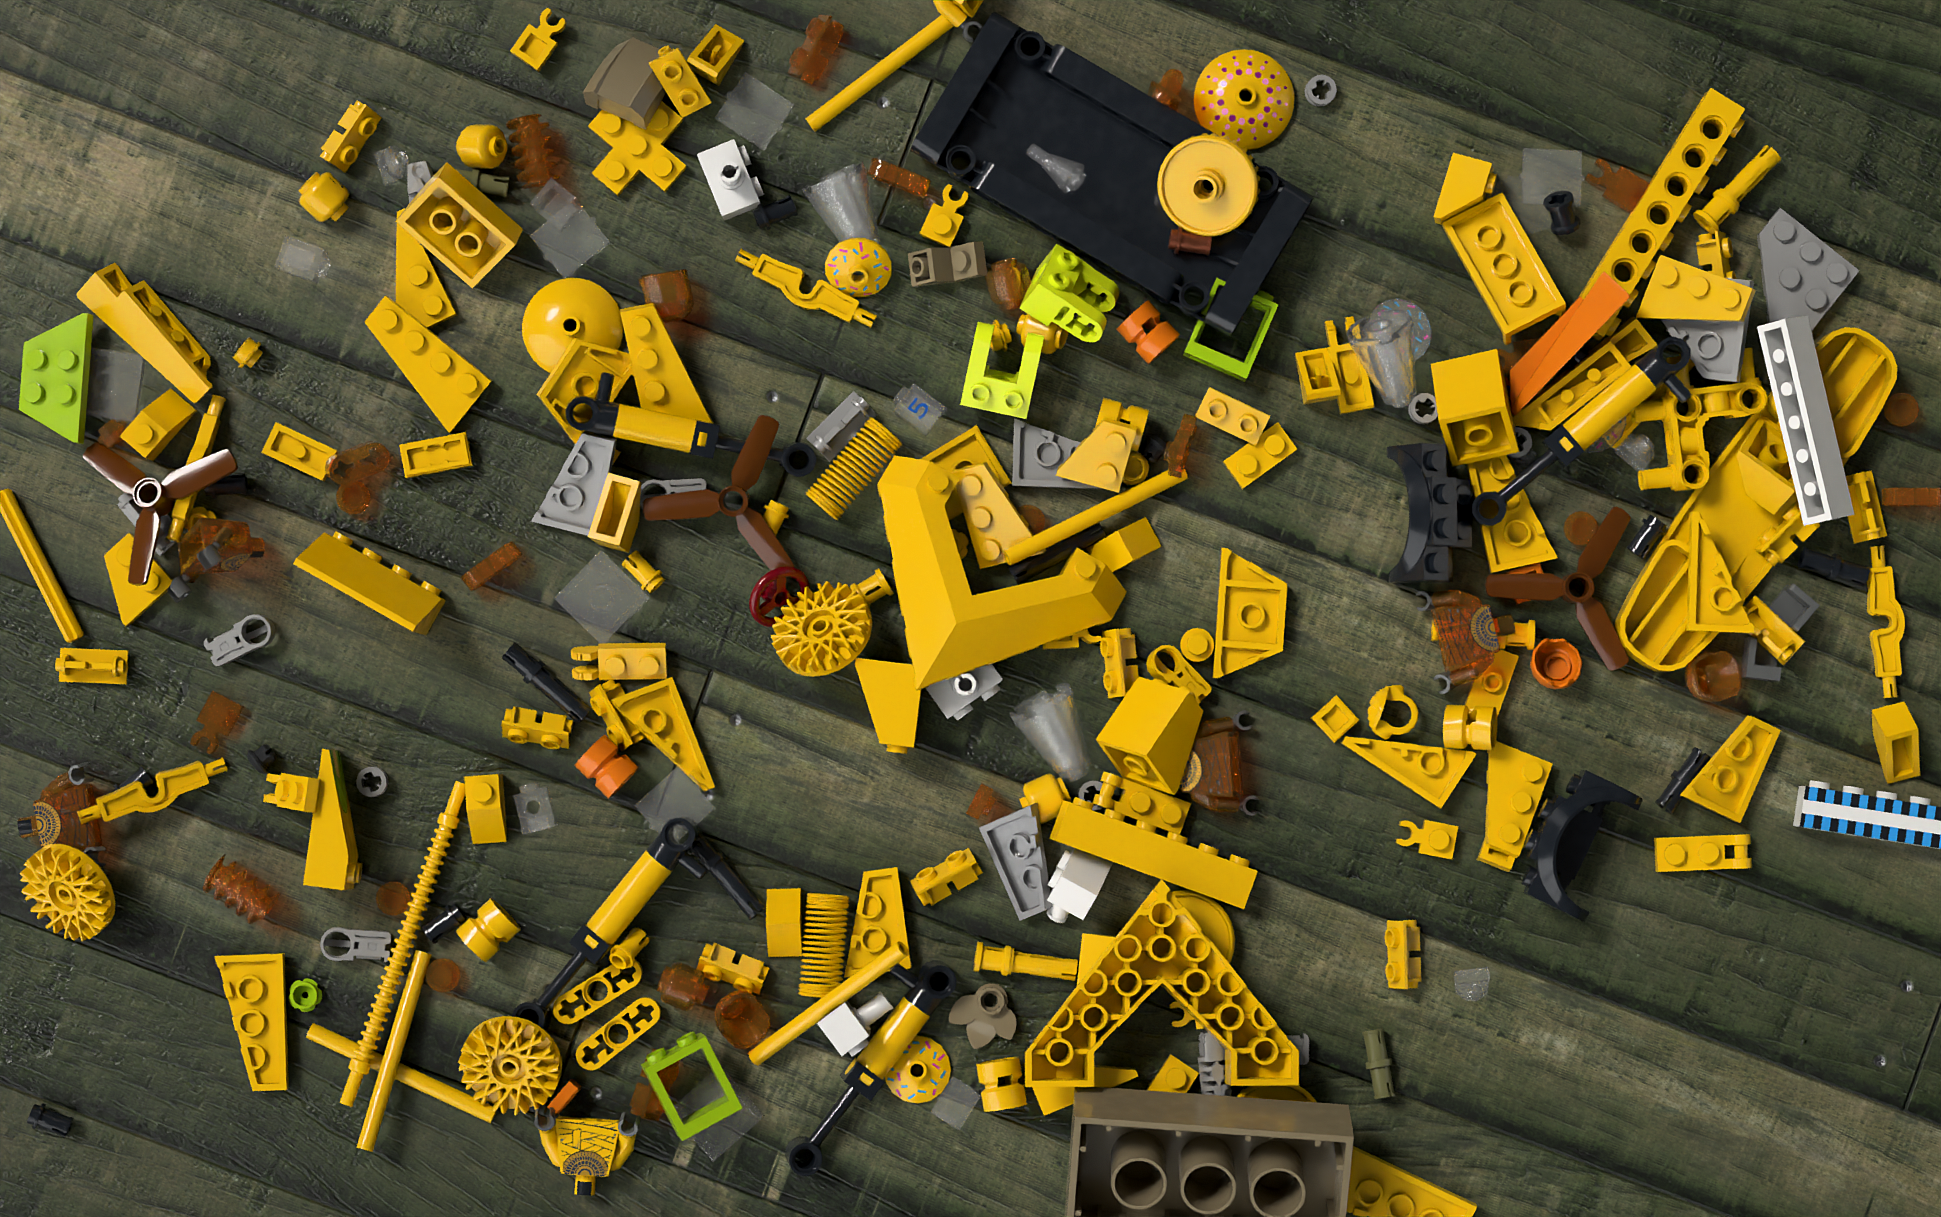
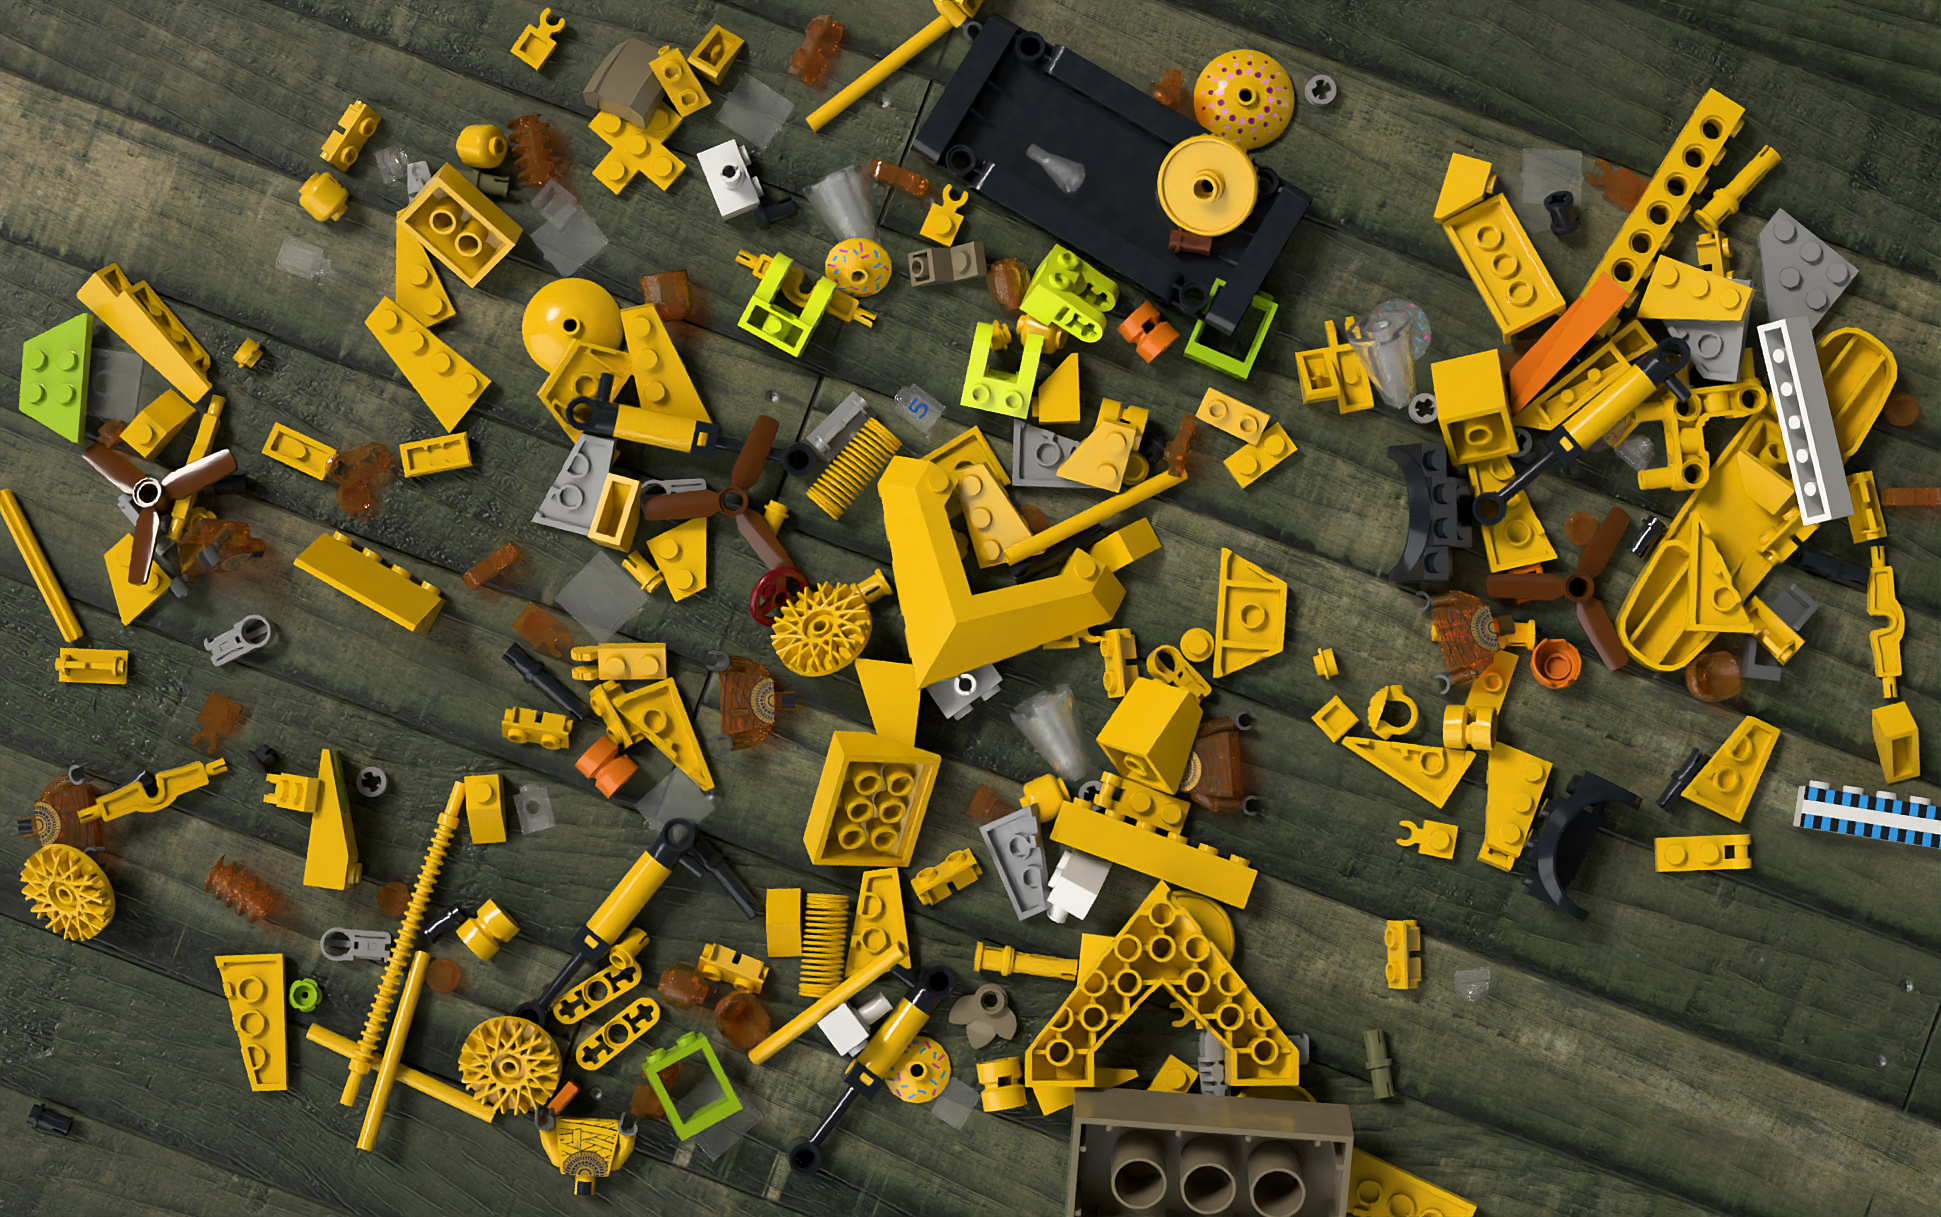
(537, 626): none -> clear orange plate
(682, 557): none -> yellow wing
(747, 702): none -> clear orange torso
(776, 323): none -> neon yellow brick
(869, 801): none -> yellow slope
(1059, 395): none -> yellow slope
(1325, 663): none -> yellow plate

